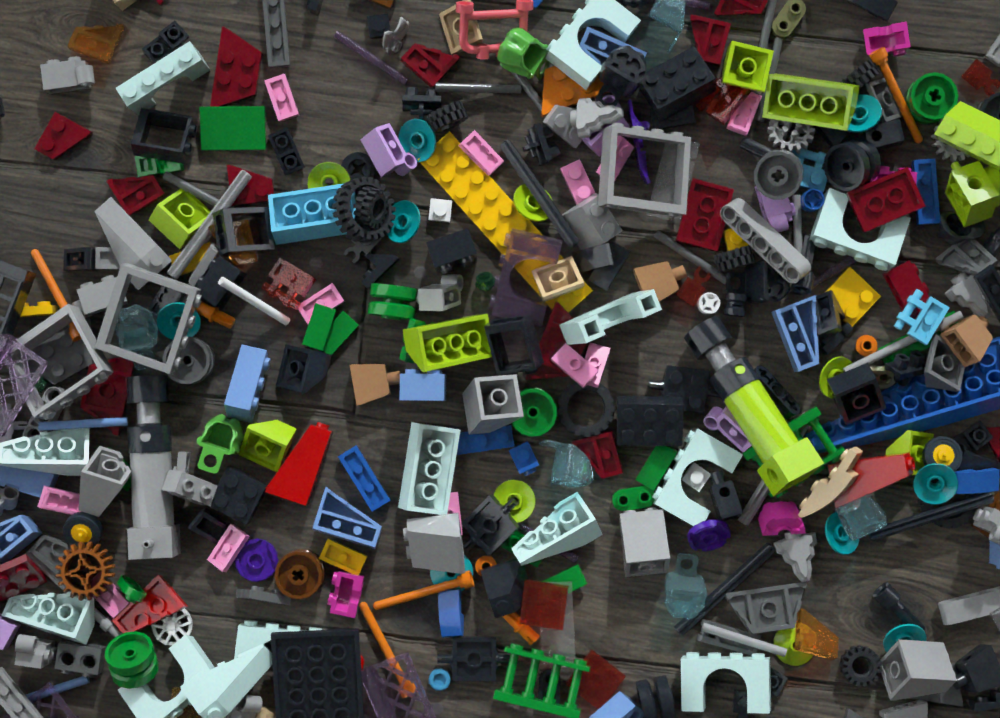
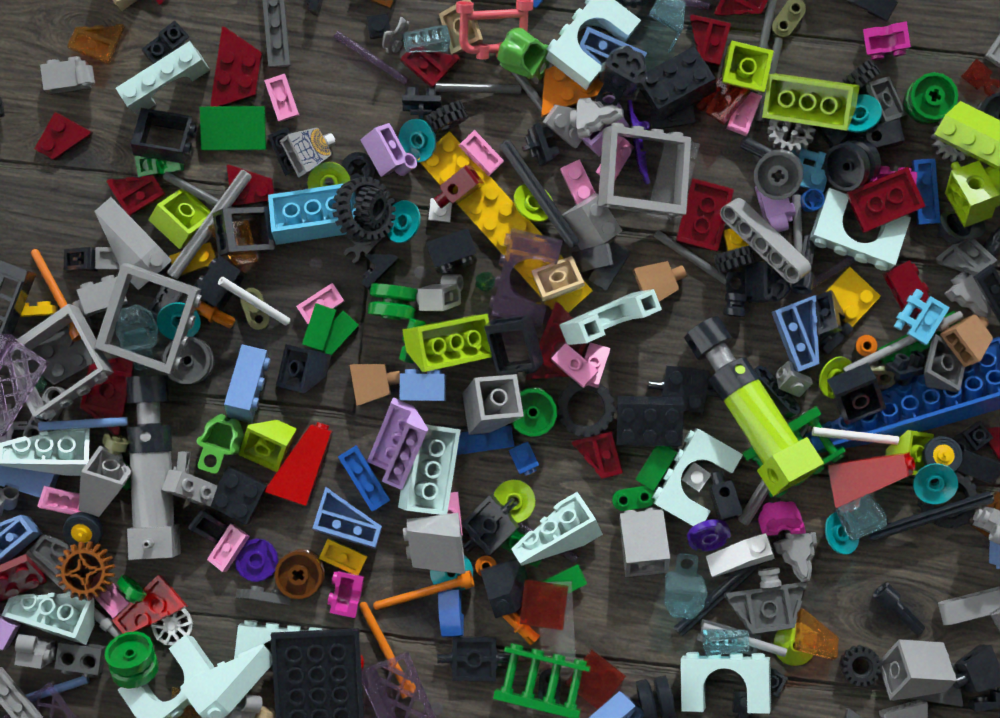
(115, 443): none -> olive plate
(203, 264): light grey tile -> none
(252, 312): none -> olive plate
(291, 277): clear red plate -> none
(307, 149): none -> light grey torso
(398, 442): none -> lavender slope
(439, 679): dark azure tile -> none
(440, 40): none -> clear light blue slope
(467, 183): none -> dark red torso
(570, 465): clear light blue piece -> none
(691, 289): clear red plate -> none
(711, 301): white wheel -> none
(718, 635): none -> clear light blue slope
(728, 426): lavender hinge -> none
(740, 555): none -> white slope
(769, 577): none -> light grey wheel
(791, 380): none -> light grey bracket
(828, 490): tan slope -> none
(858, 436): none -> white piece
(880, 58): orange piece -> none
(903, 632): teal dish -> none
(977, 481): blue slope -> none

